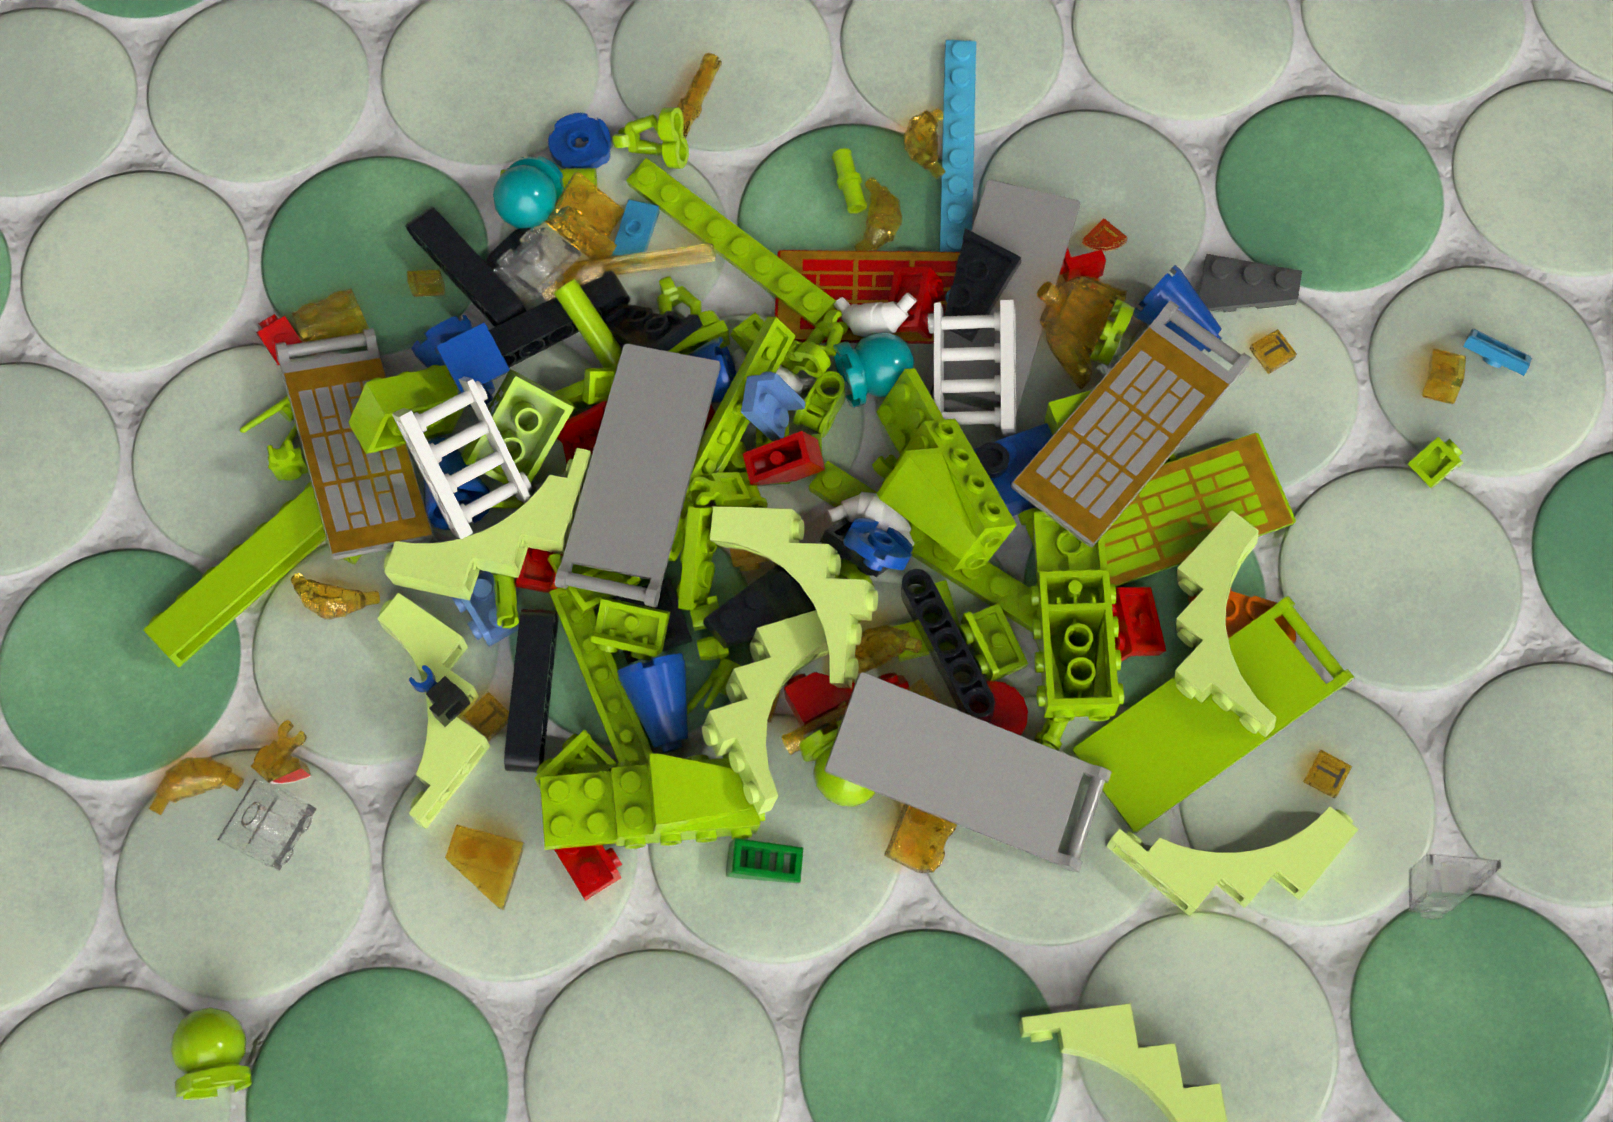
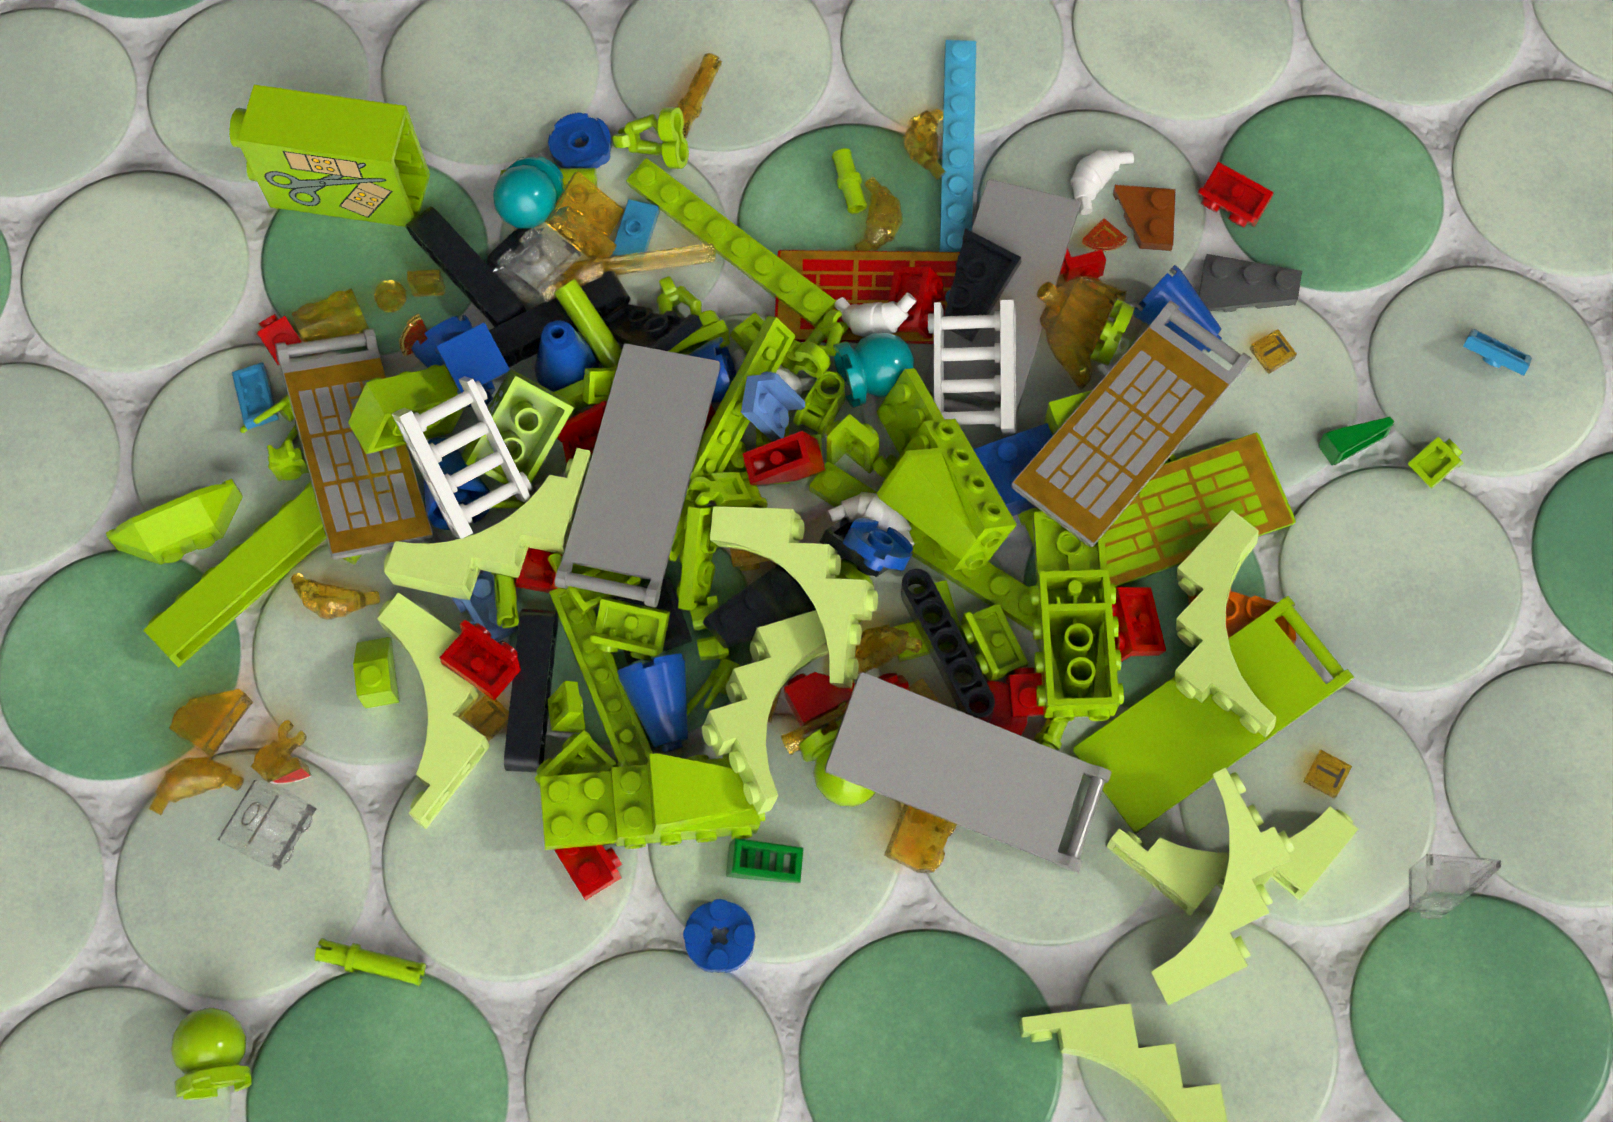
(179, 525): none -> lime wedge
(210, 719): none -> clear yellow slope
(254, 394): none -> dark azure plate
(332, 155): none -> lime brick
(368, 961): none -> lime pin
(375, 673): none -> lime slope
(390, 295): none -> clear yellow plate
(413, 331): none -> tile
(445, 696): pearl dark grey piece -> none
(481, 659): none -> red bracket
(486, 861): clear yellow wing -> none
(562, 356): none -> blue cone
(566, 708): none -> lime bracket
(719, 957): none -> blue plate
(855, 440): none -> lime bracket
(993, 458): black tile -> none
(1023, 693): none -> red bracket
(1094, 173): none -> white piece
(1149, 214): none -> dark orange wing
(1236, 195): none -> red bracket
(1251, 853): none -> yellowish green arch
(1348, 441): none -> green slope
(1444, 376): clear yellow bracket -> none

